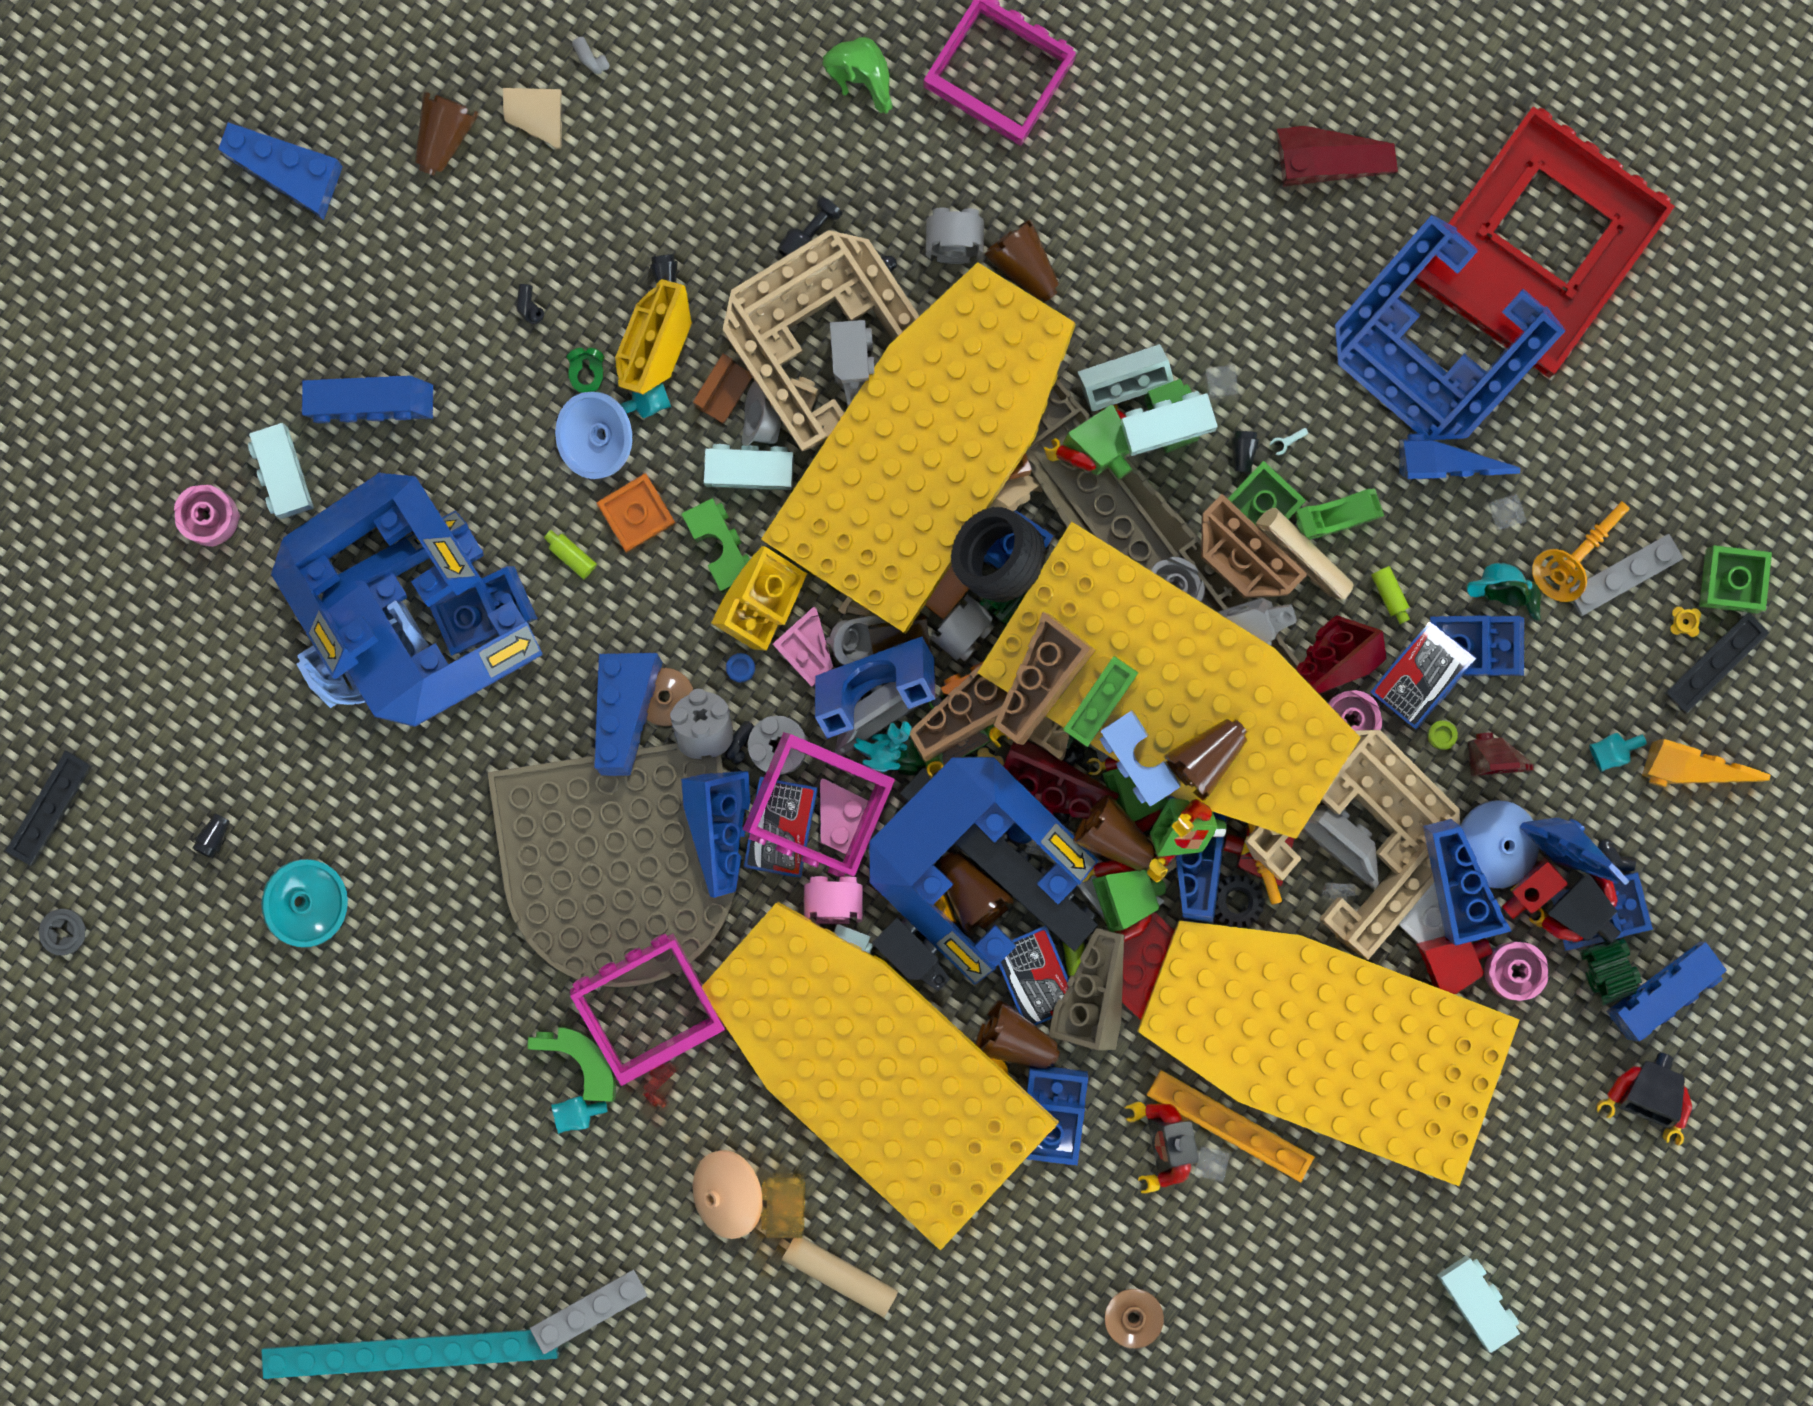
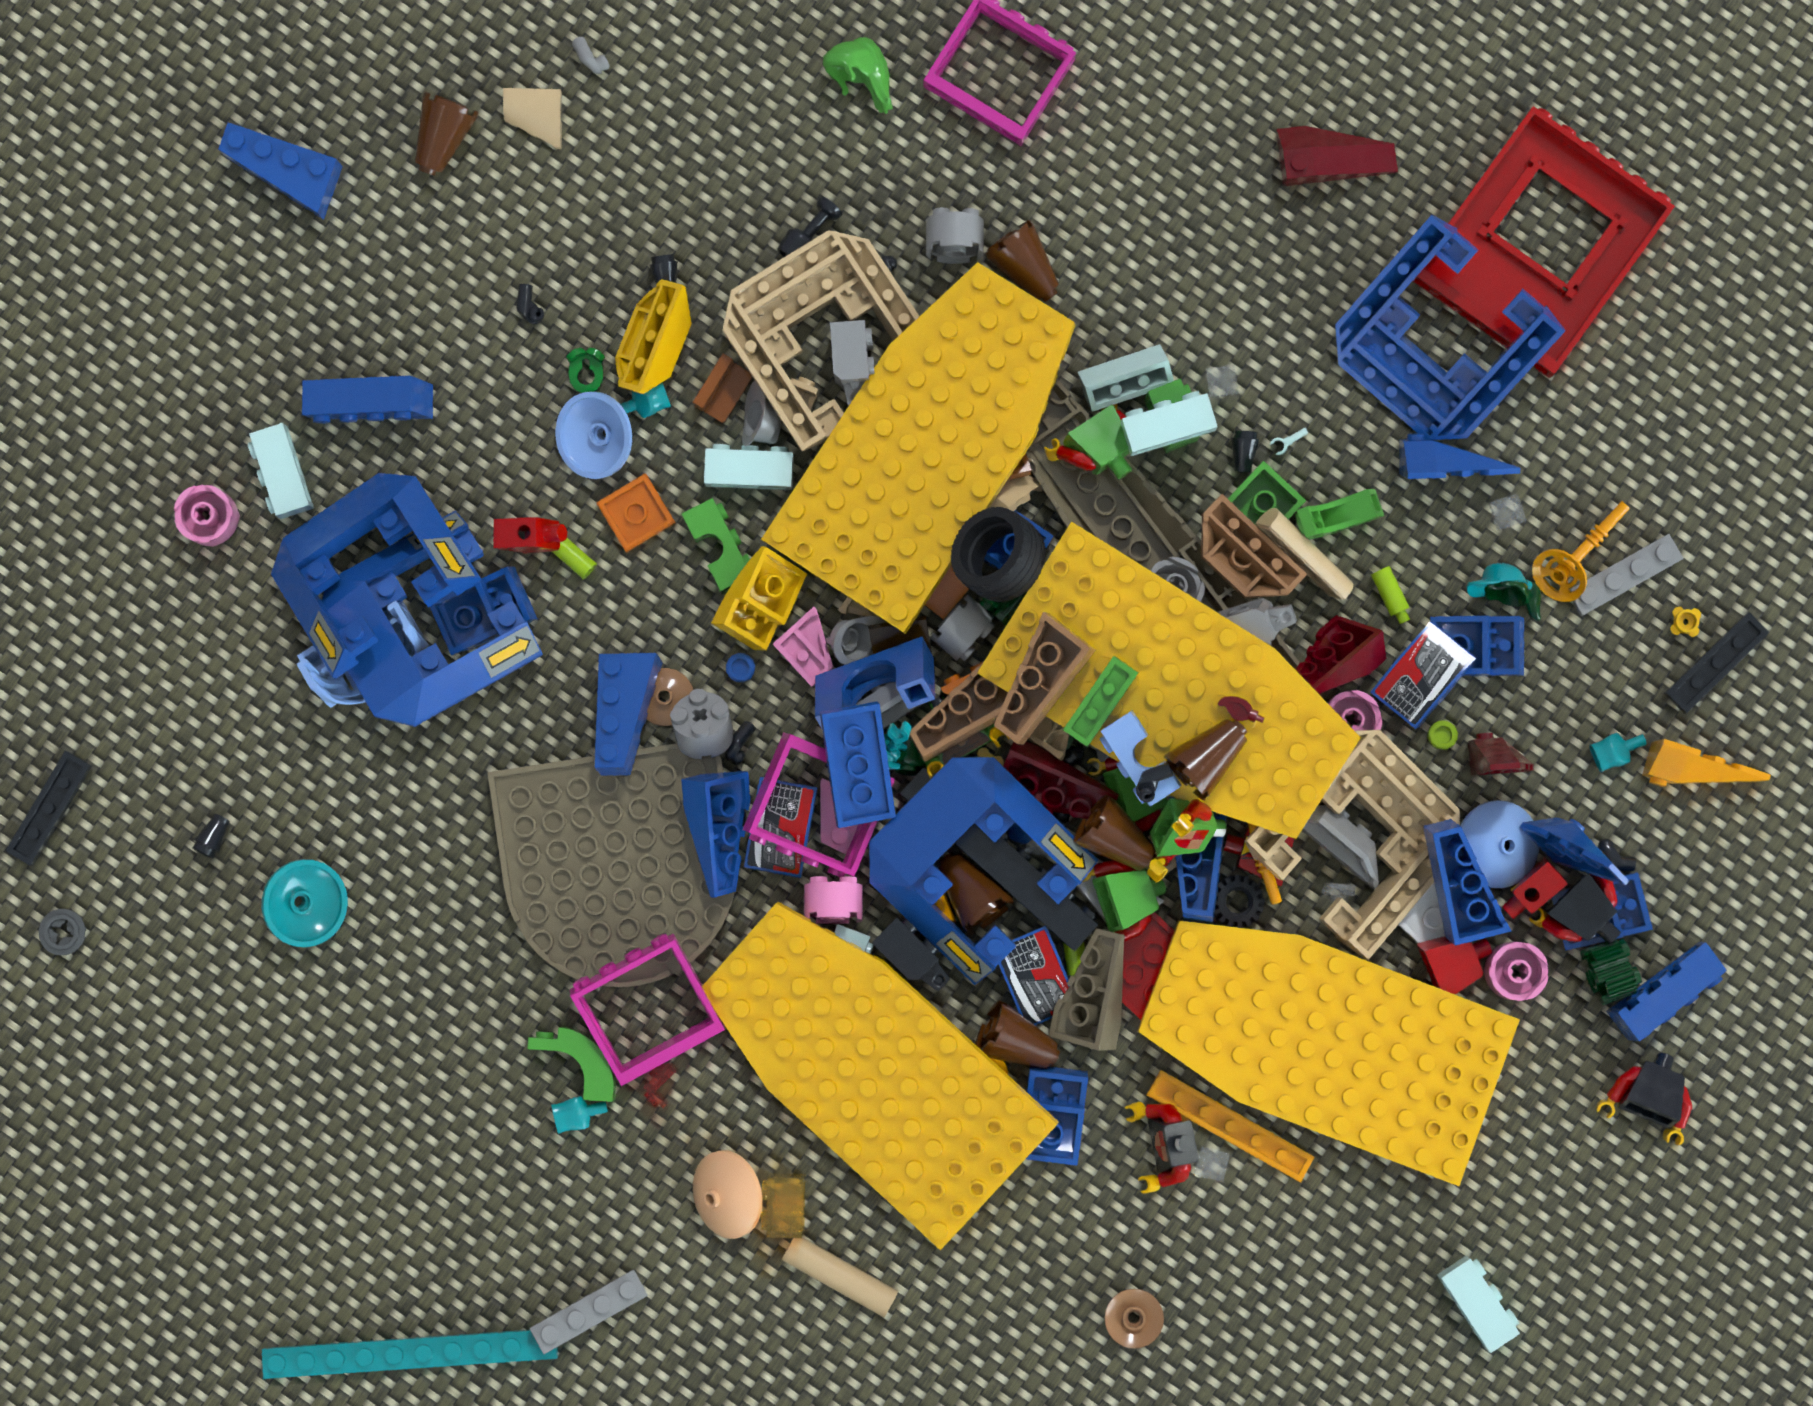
(540, 534): none -> red torso
(771, 730): light grey brick -> none
(857, 764): none -> blue plate
(1149, 780): none -> black arm
(1240, 709): none -> dark red piece
(1735, 579): bright green brick -> none

